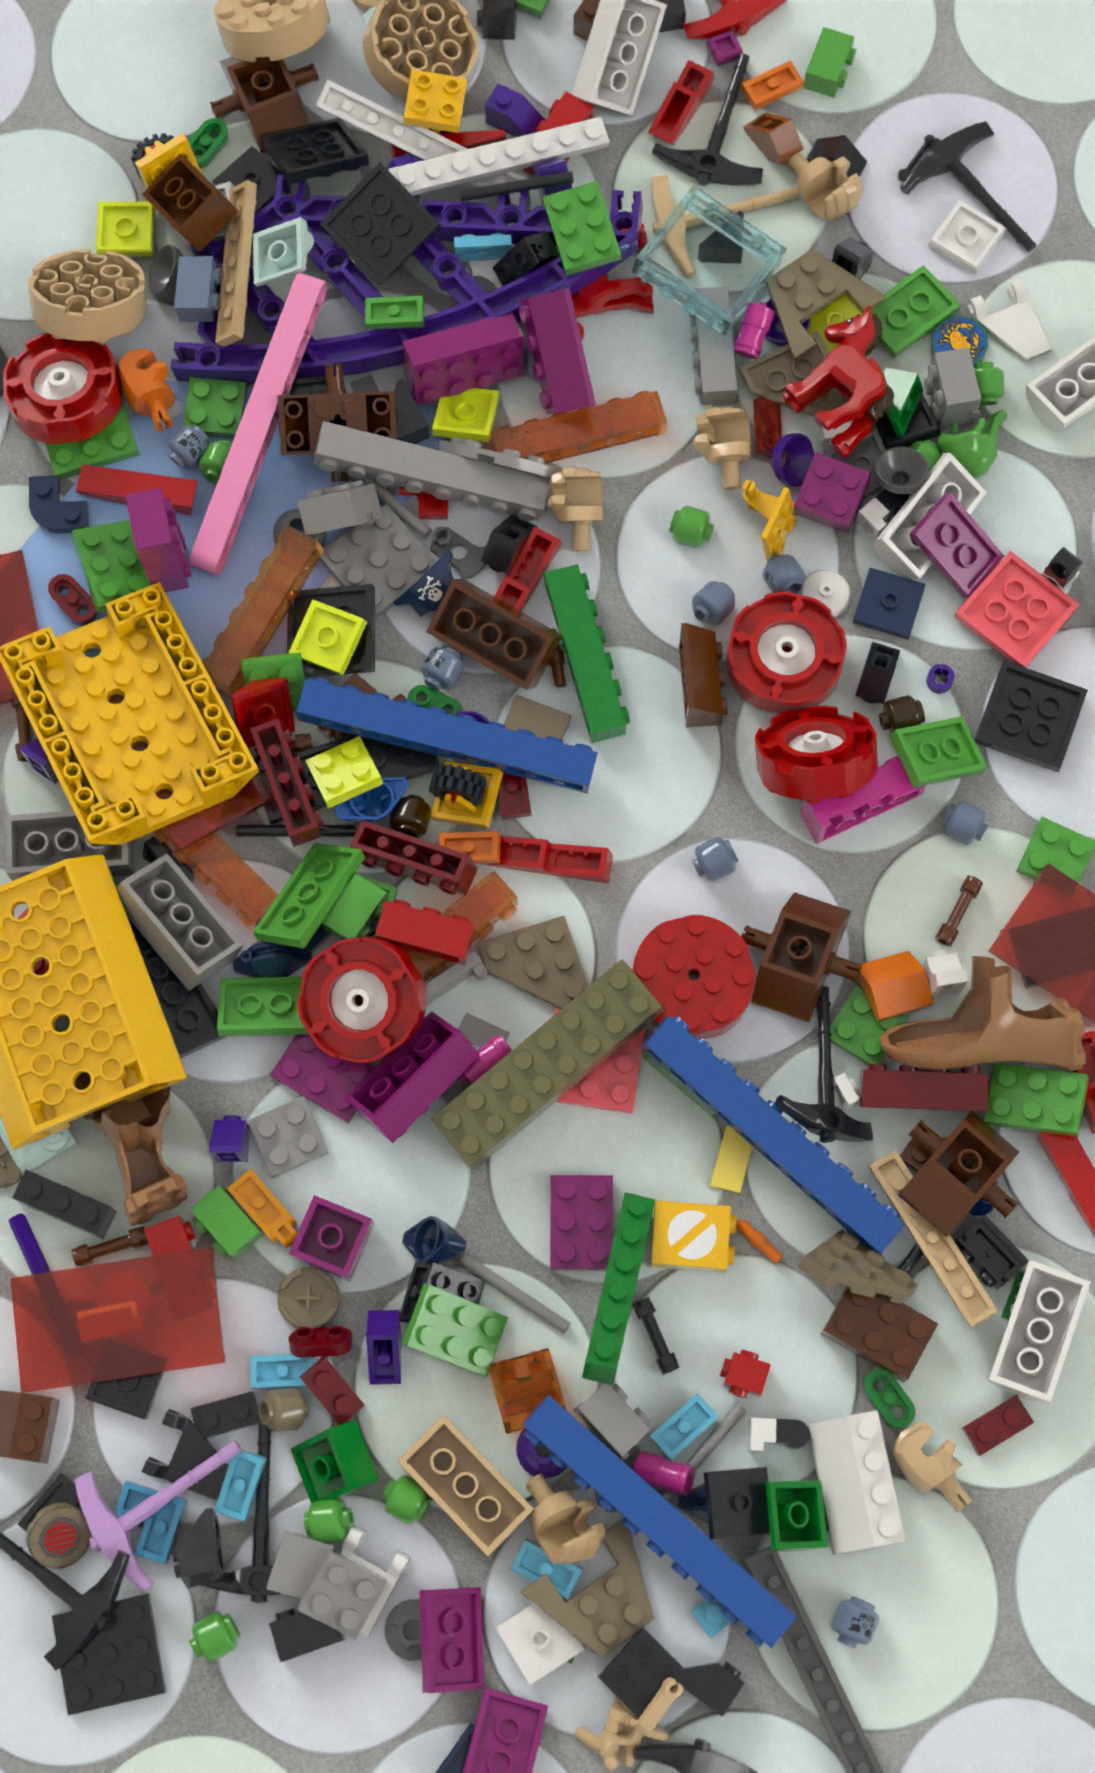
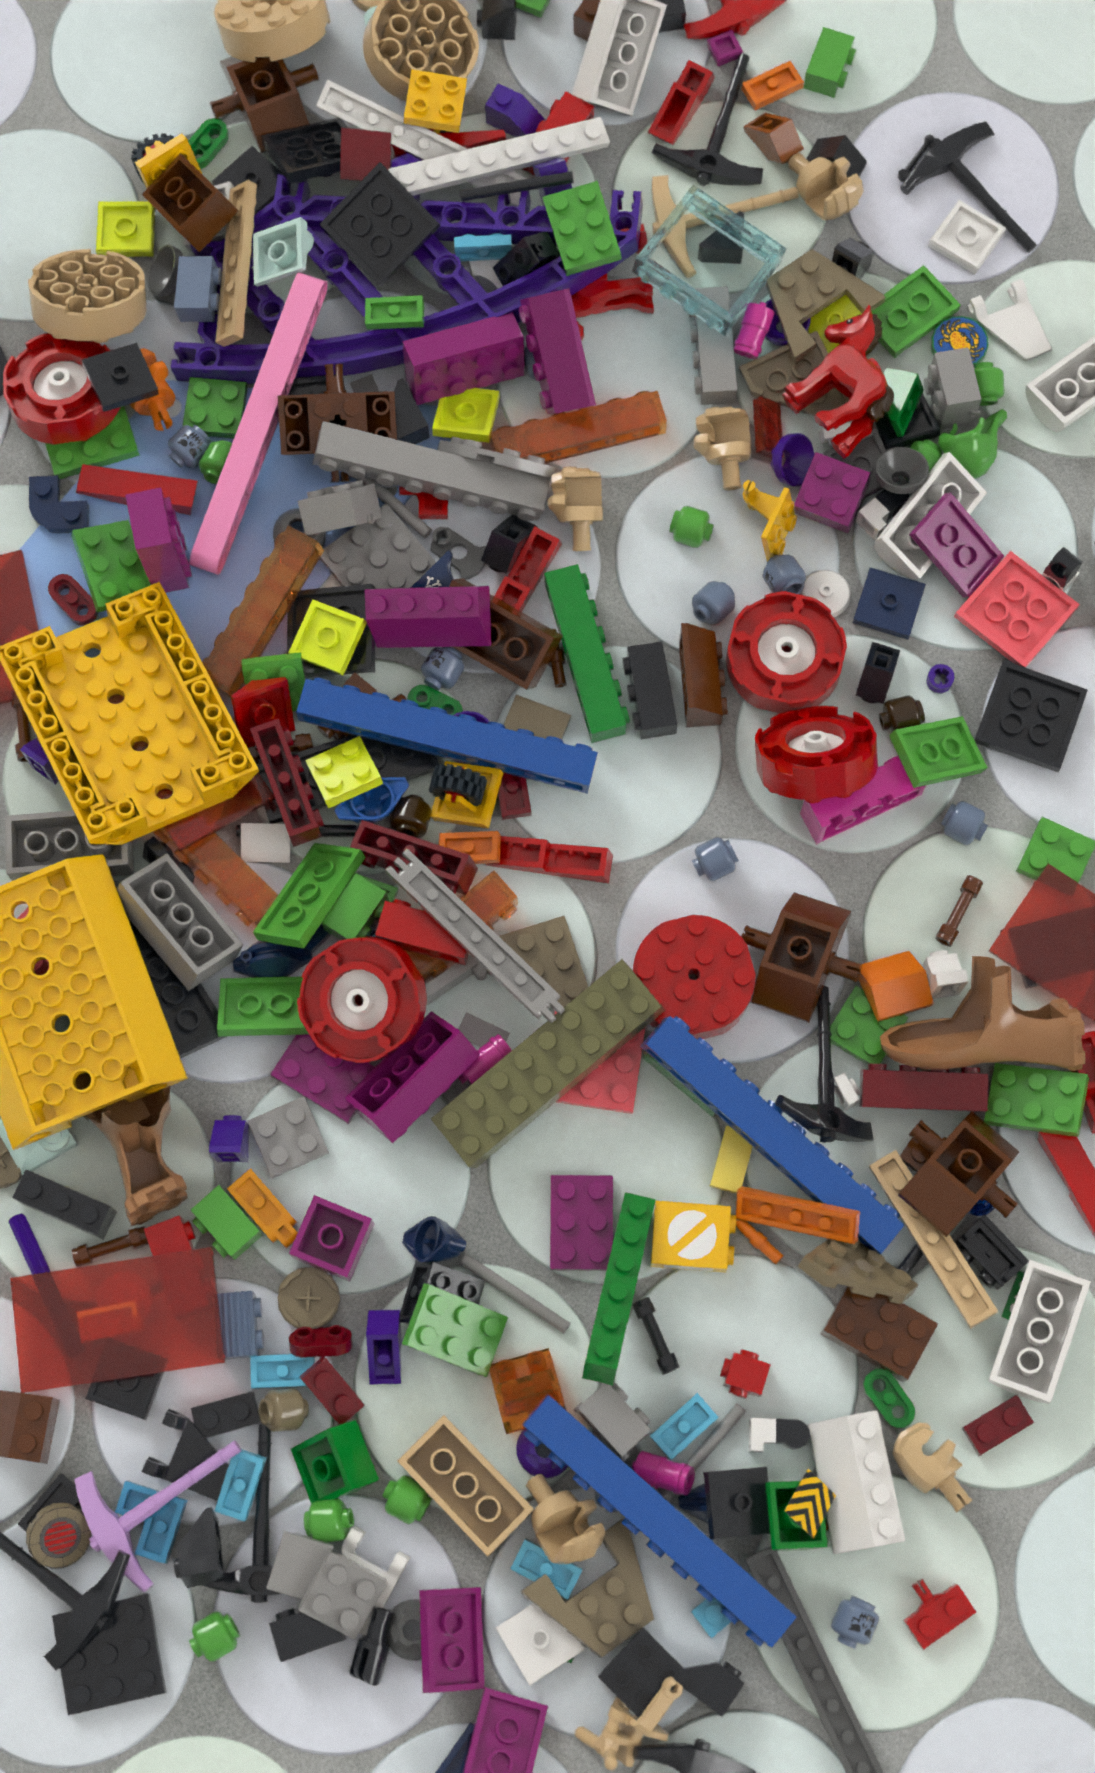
(120, 377): none -> black plate
(239, 1324): none -> sand blue brick
(265, 843): none -> white sticker
(362, 152): none -> dark red sticker
(372, 1648): none -> black arm
(429, 616): none -> magenta slope
(476, 937): none -> light grey hinge
(650, 690): none -> black brick
(797, 1215): none -> orange tile
(810, 1503): none -> sticker
(937, 1613): none -> red plate

